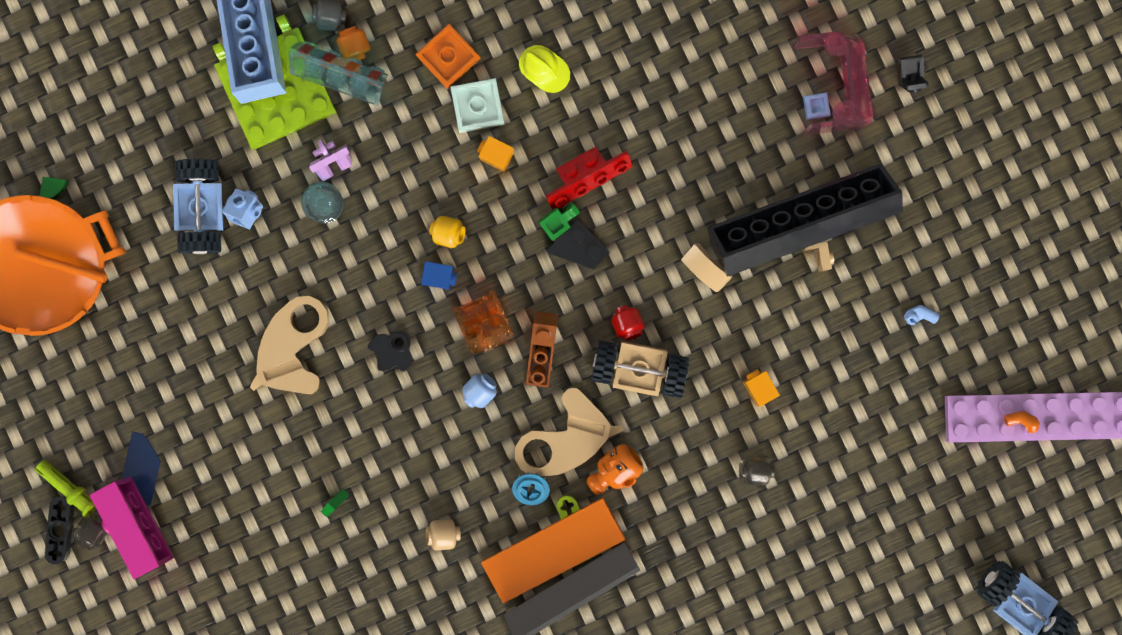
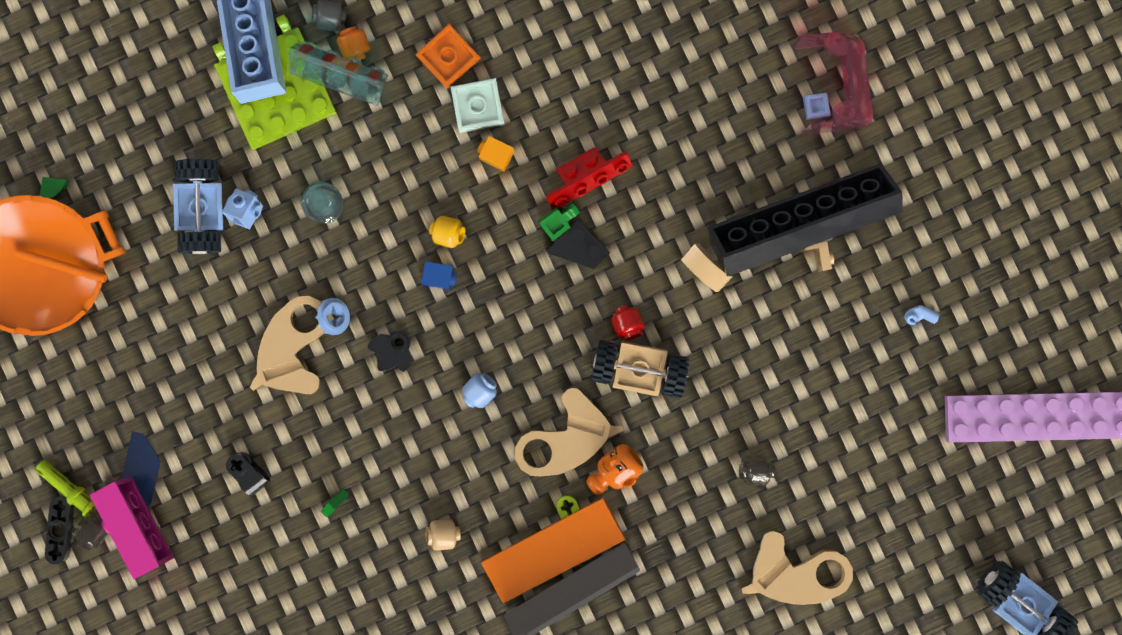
(249, 475): none -> black piece
(338, 309): none -> light blue gear
(340, 155): lavender hips -> none
(483, 323): clear orange slope -> none
(537, 495): dark azure gear -> none
(541, 349): dark orange slope -> none
(544, 68): neon yellow piece -> none
(760, 387): light orange brick -> none
(795, 584): none -> tan animal
(912, 73): black bracket -> none
(1029, 421): orange arm -> none

